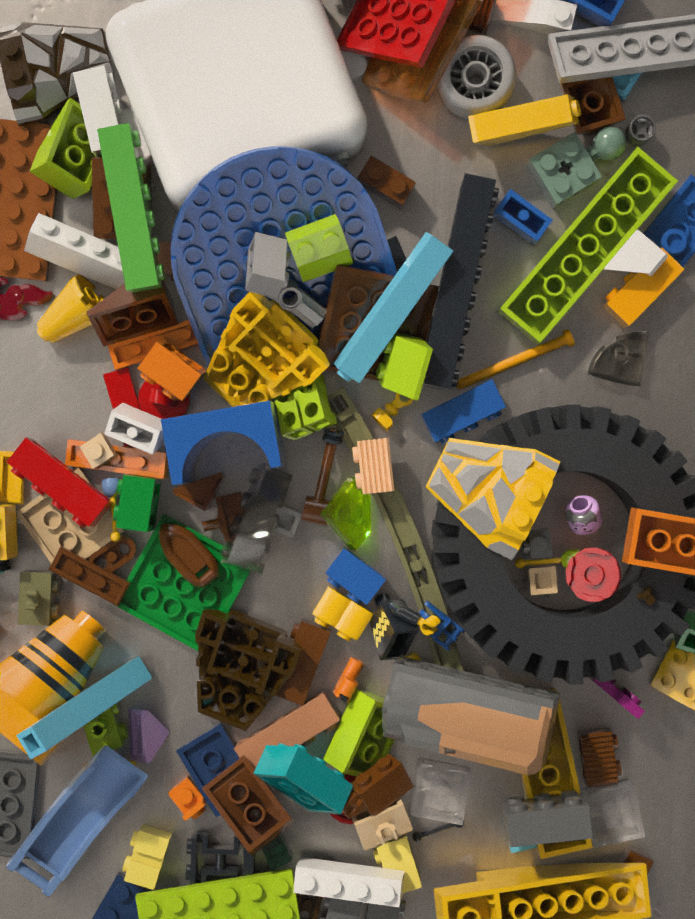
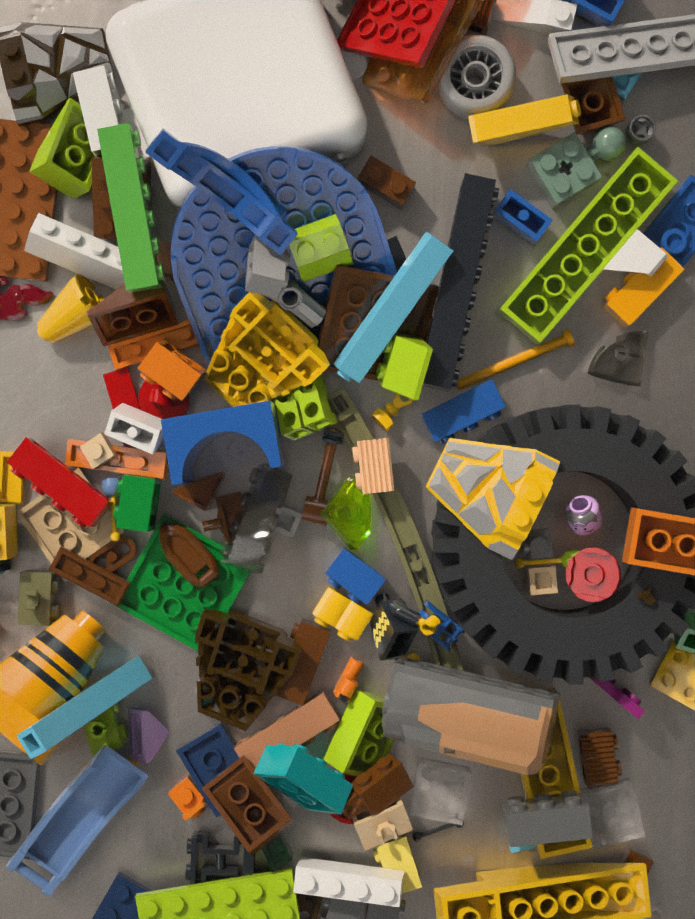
(148, 856): light yellow brick -> none
(226, 185): none -> blue piece

